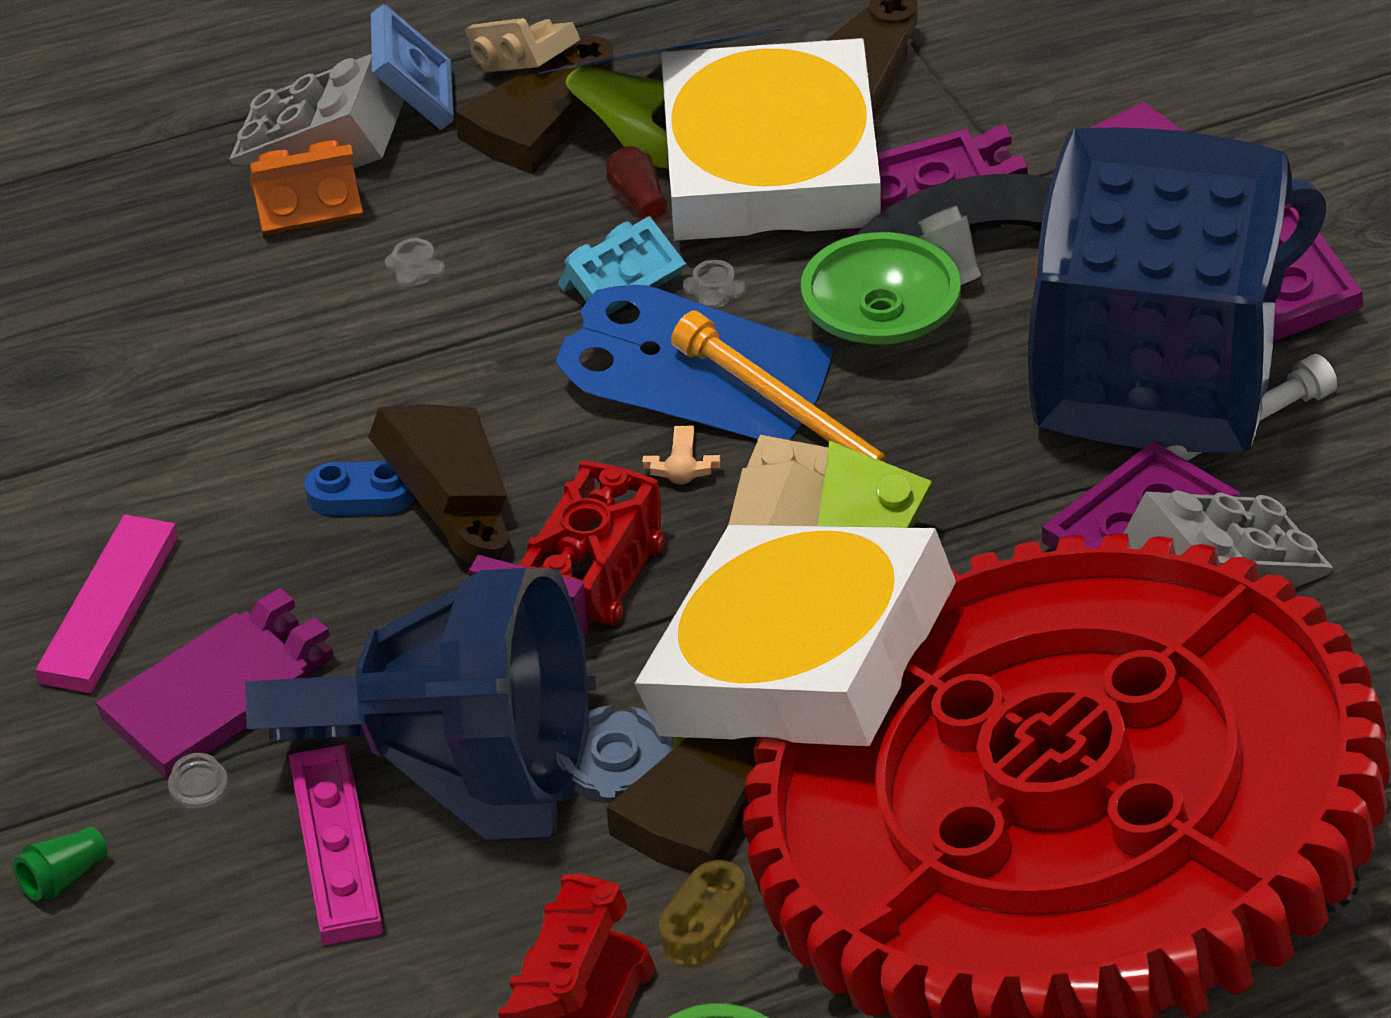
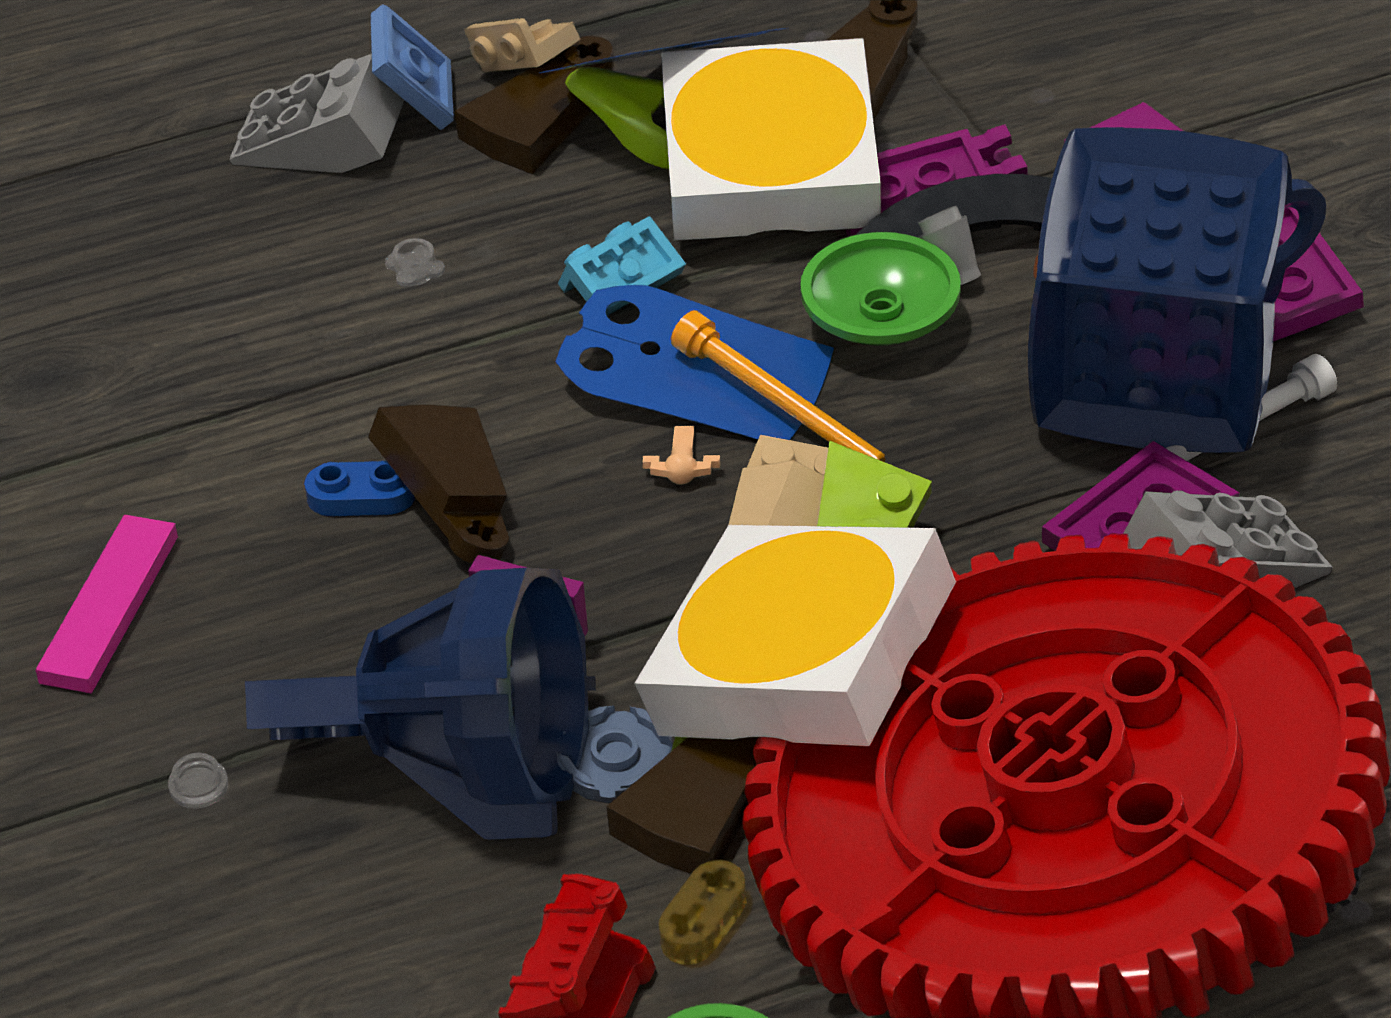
(56, 863): green cone -> none
(199, 693): magenta tile -> none
(305, 187): orange bracket -> none
(335, 845): dark pink tile -> none
(618, 546): red piece -> none
(635, 180): clear red cone -> none
(714, 283): clear plate -> none

